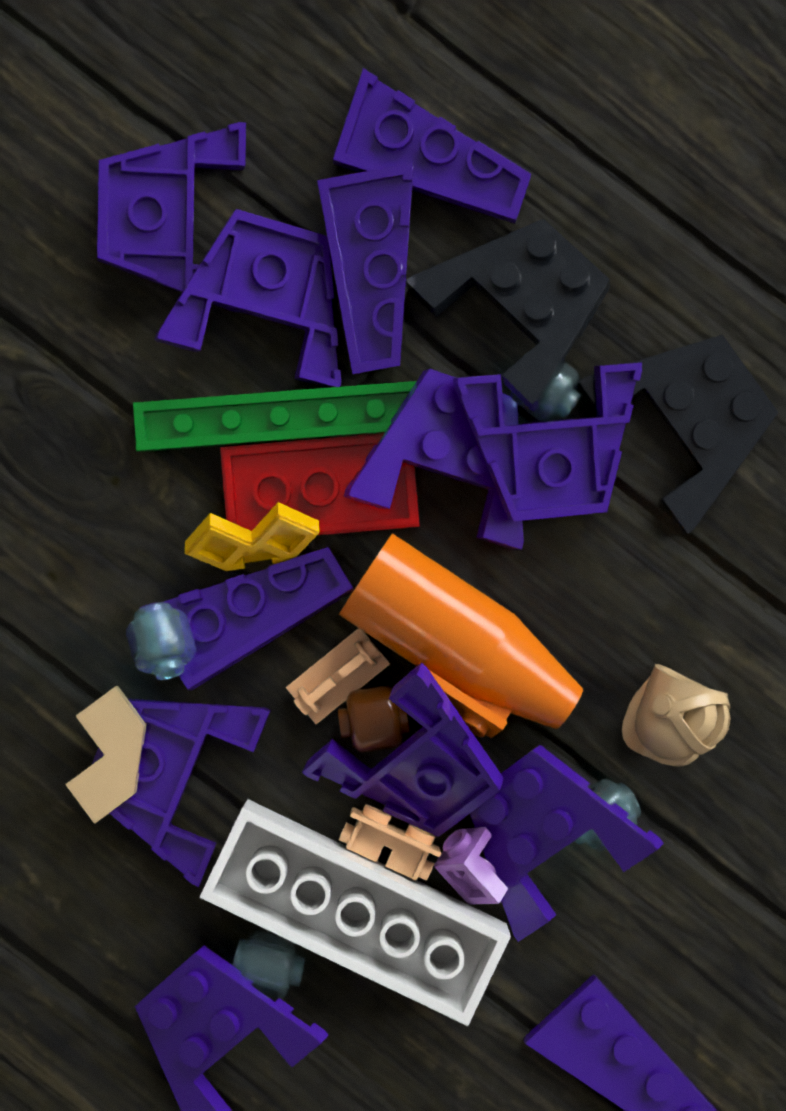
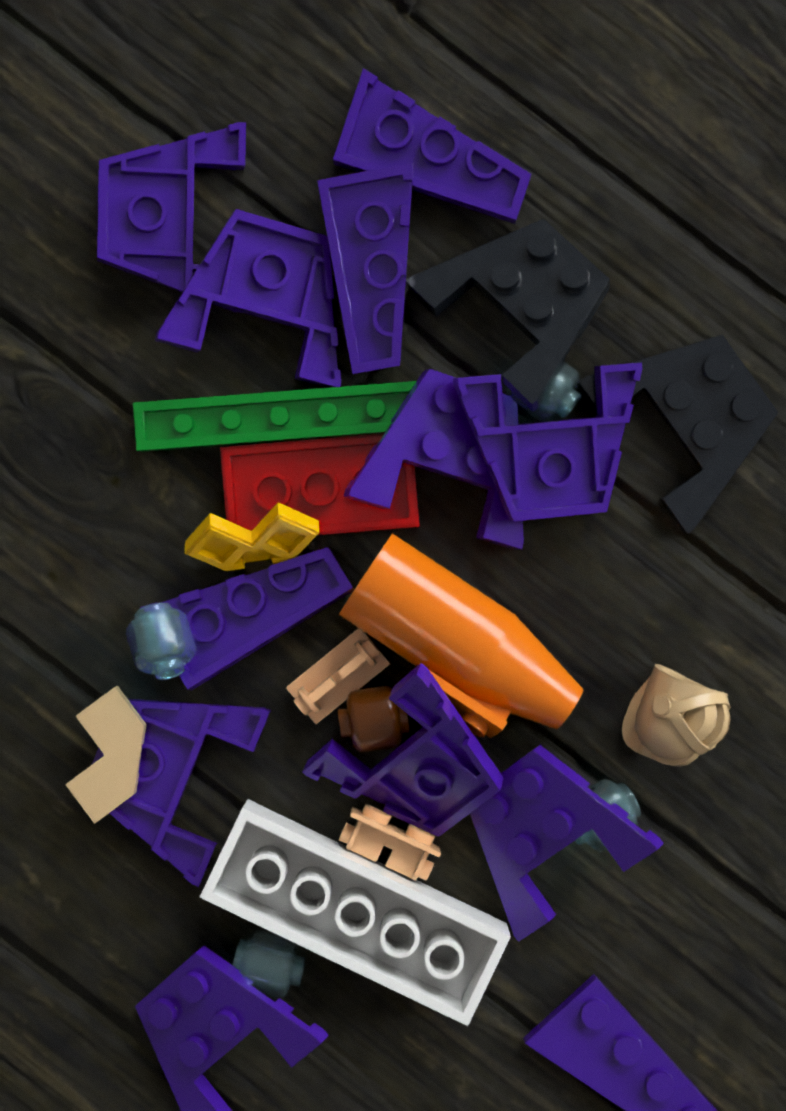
(467, 871): medium lavender bracket -> none

